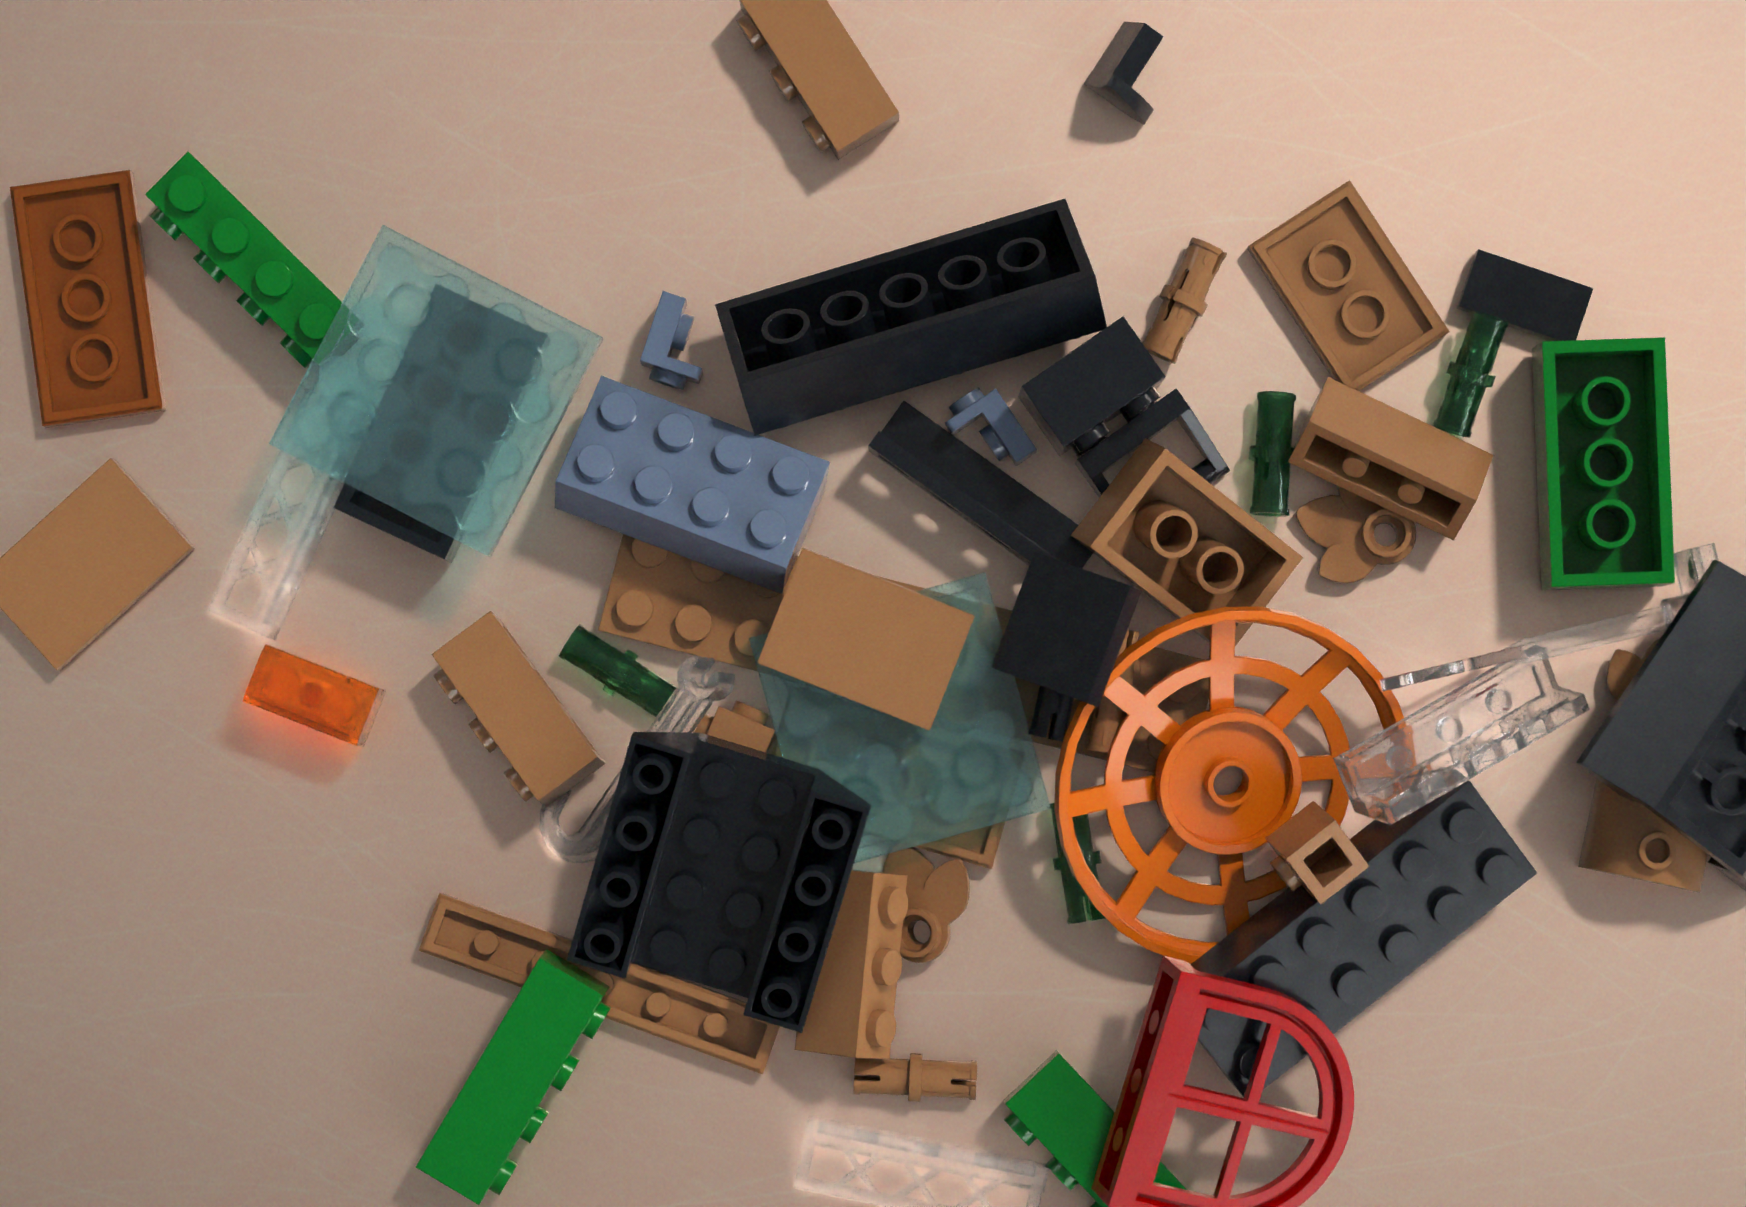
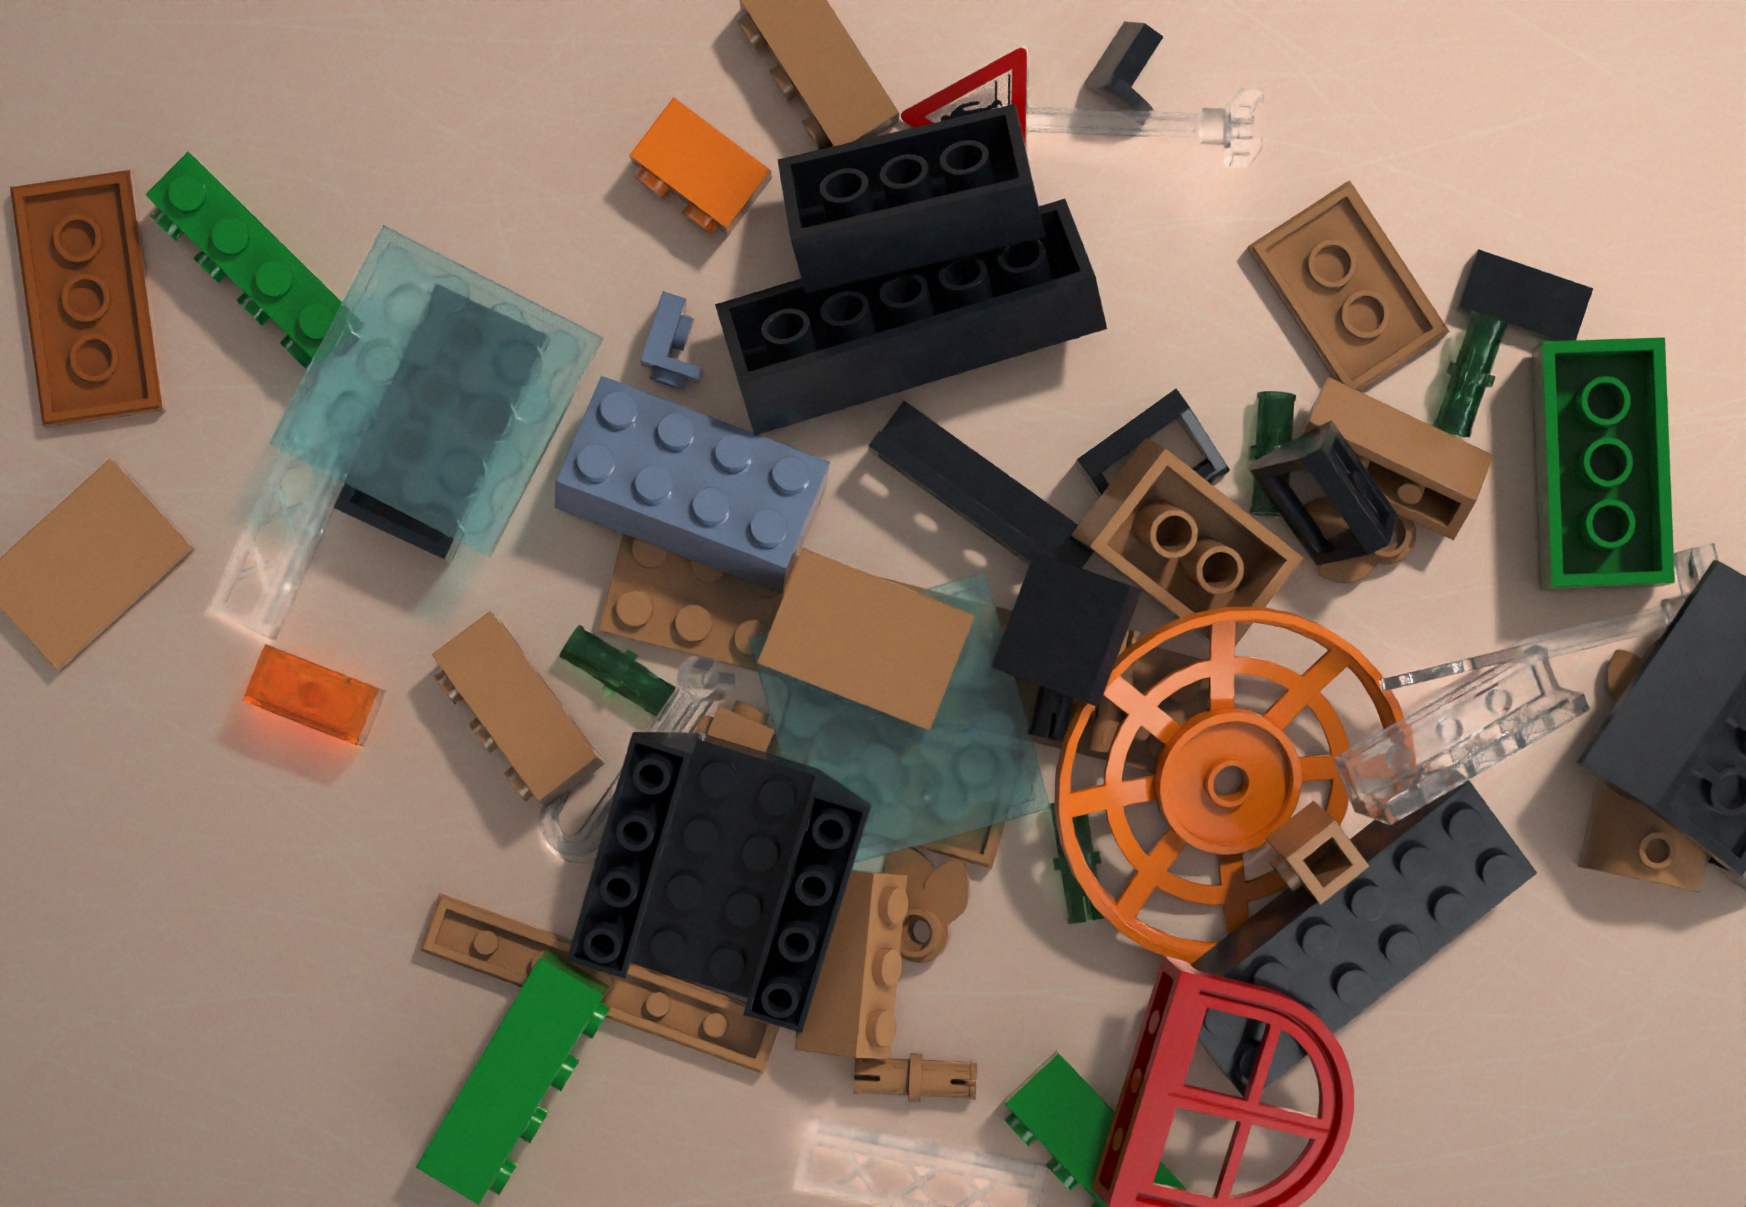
(699, 168): none -> orange brick
(910, 198): none -> black brick
(1003, 430): sand blue bracket -> none
(1007, 83): none -> clear piece
(1092, 387): black brick -> none
(1183, 300): medium nougat pin -> none
(1345, 483): none -> black tile

